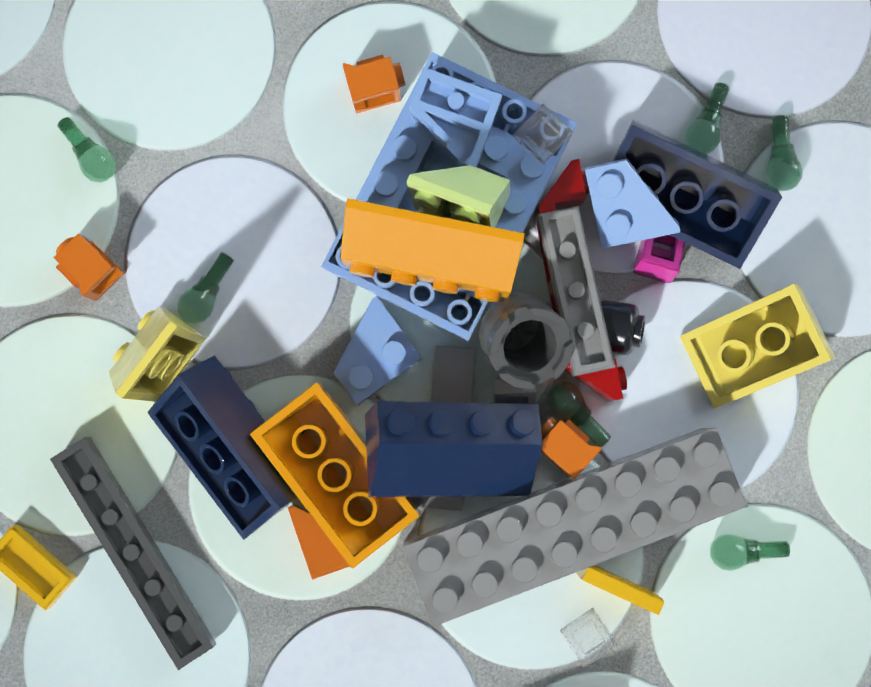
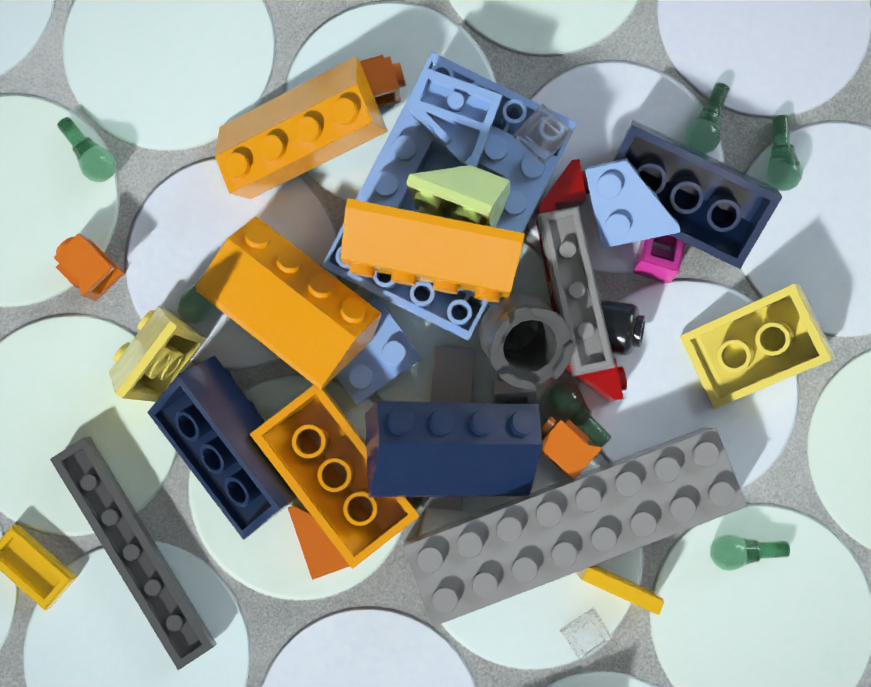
(288, 302): none -> light orange slope
(298, 130): none -> light orange slope

